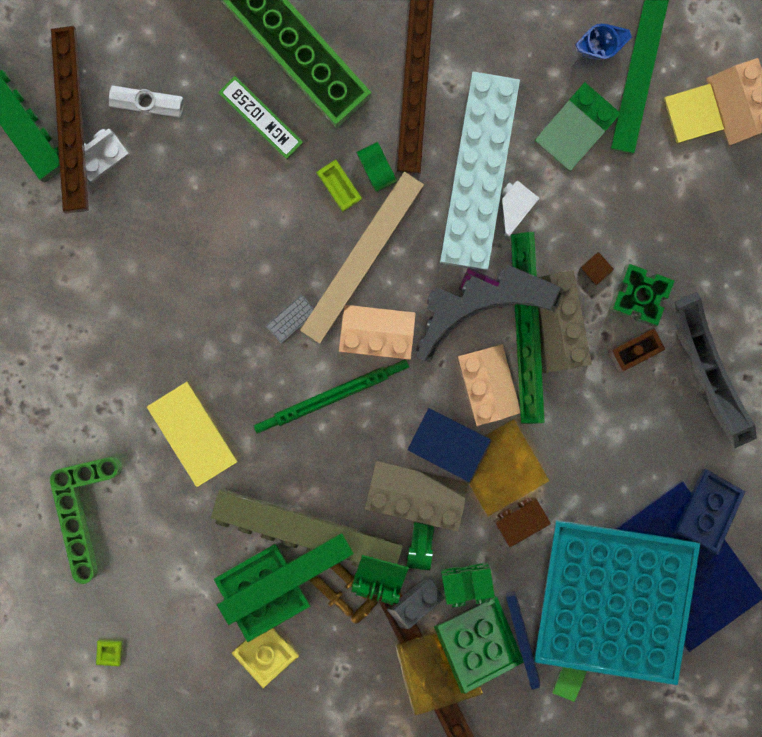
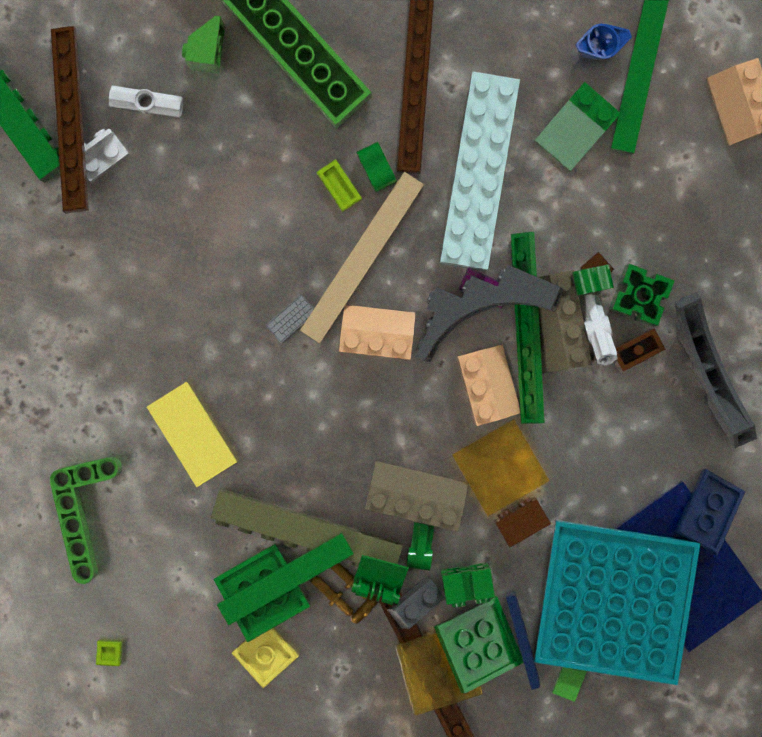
(205, 47): none -> bright green slope
(260, 117): tile -> none
(331, 396): green axle -> none
(449, 445): dark blue tile -> none
(515, 205): white slope -> none
(592, 279): none -> green axle
(598, 329): none -> white piece
(693, 113): light yellow tile -> none

